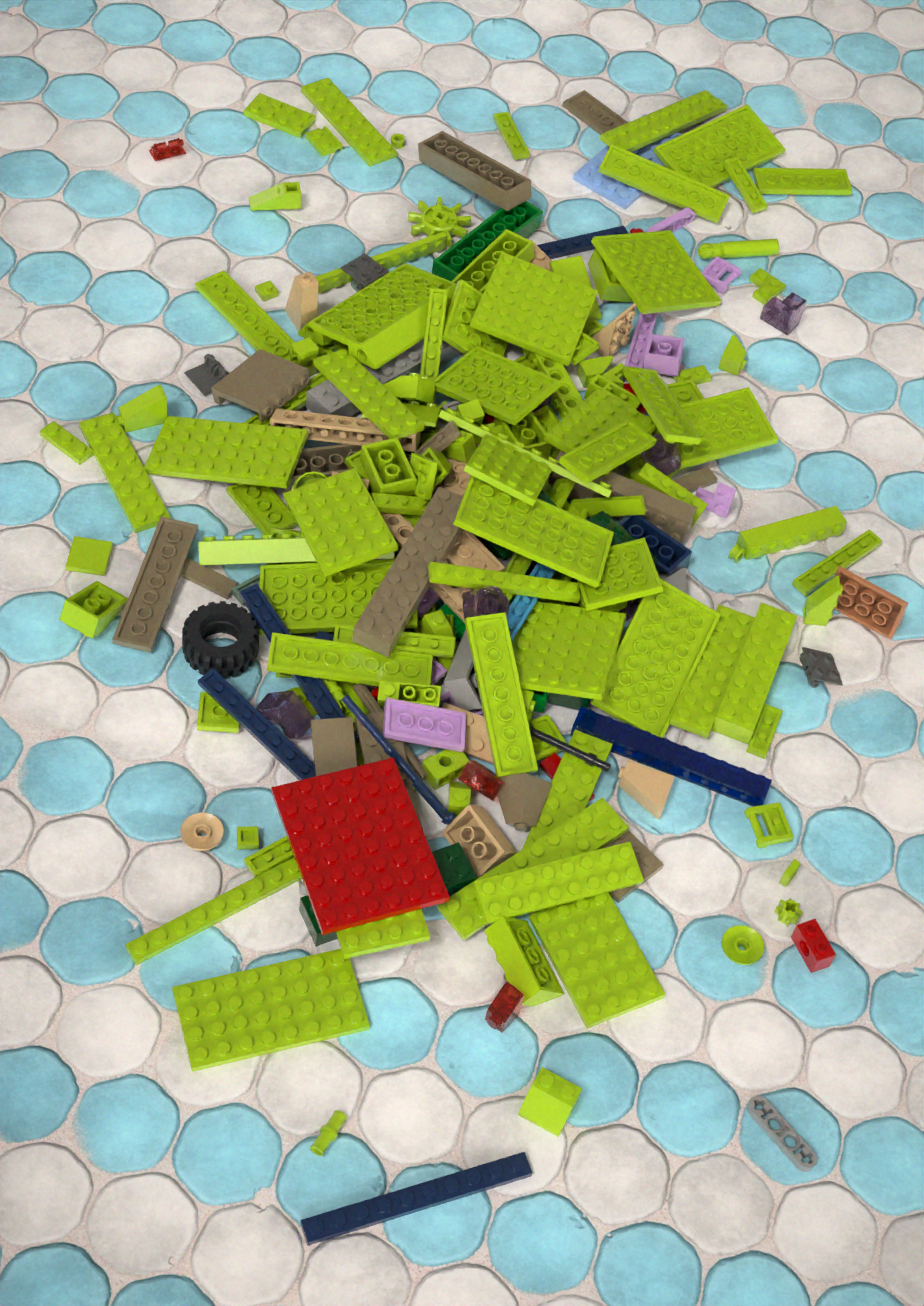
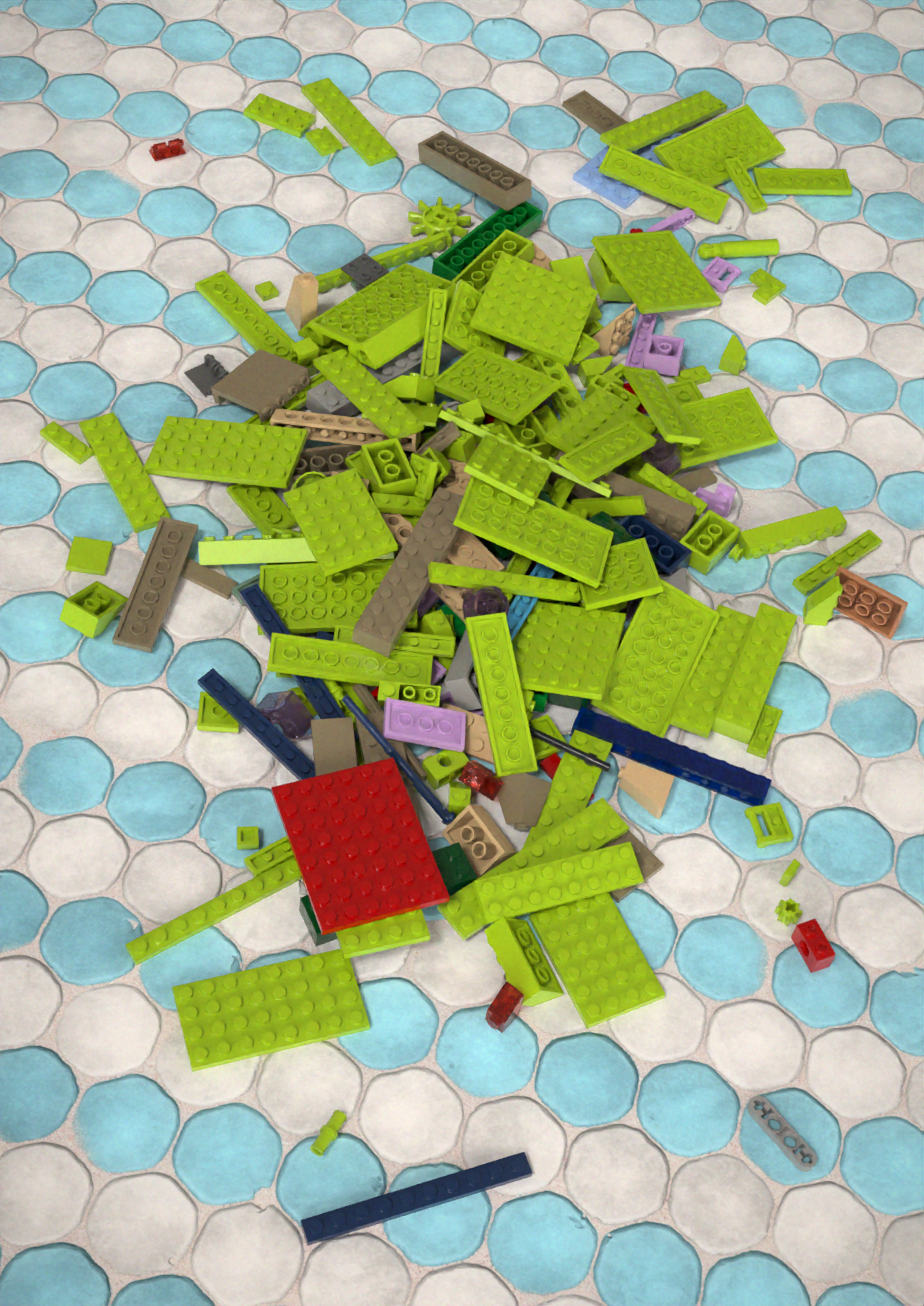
(144, 411): lime slope -> none
(202, 824): tan dish -> none
(220, 619): black tyre -> none
(282, 196): lime slope -> none
(397, 137): lime bush -> none
(511, 135): lime plate -> none
(550, 1101): lime slope -> none
(576, 244): dark blue plate -> none
(709, 541): none -> lime brick
(742, 937): lime dish -> none
(784, 314): clear purple brick -> none
(819, 667): dark grey hinge -> none

